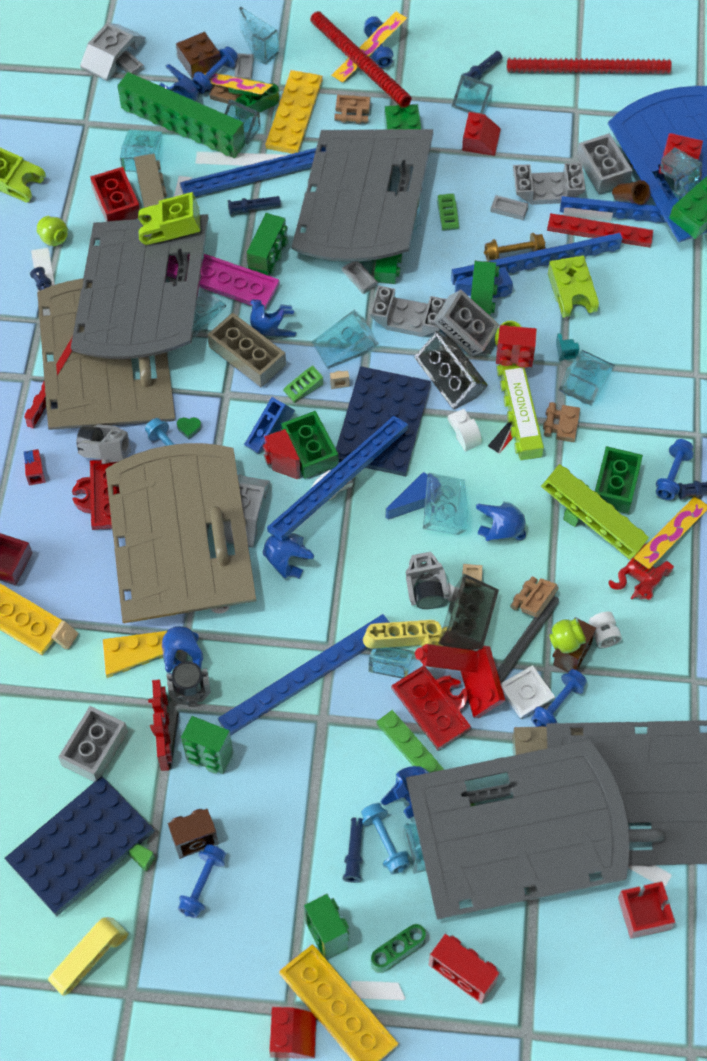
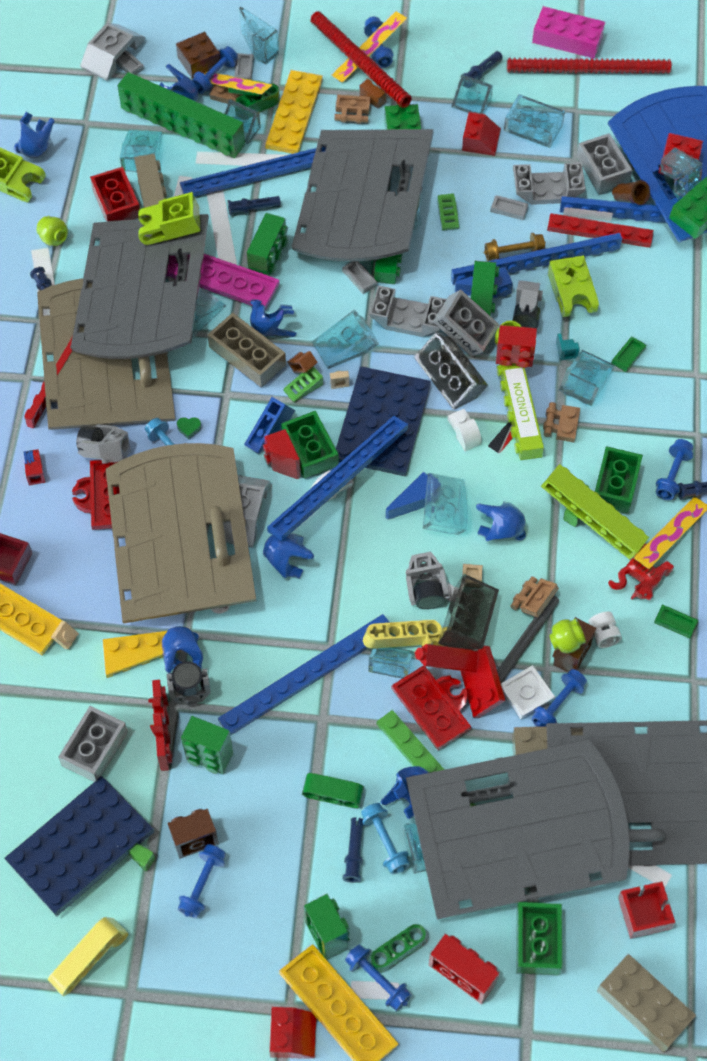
(34, 142): none -> blue piece
(221, 226): none -> white sticker
(302, 362): none -> dark orange piece
(333, 790): none -> green beam
(376, 95): none -> dark orange piece
(398, 997): none -> blue piece
(526, 308): none -> piece
(534, 120): none -> clear light blue brick
(539, 938): none -> green brick
(568, 32): none -> dark pink brick
(628, 354): none -> green tile
(646, 1003): none -> dark tan brick
(676, 621): none -> green tile

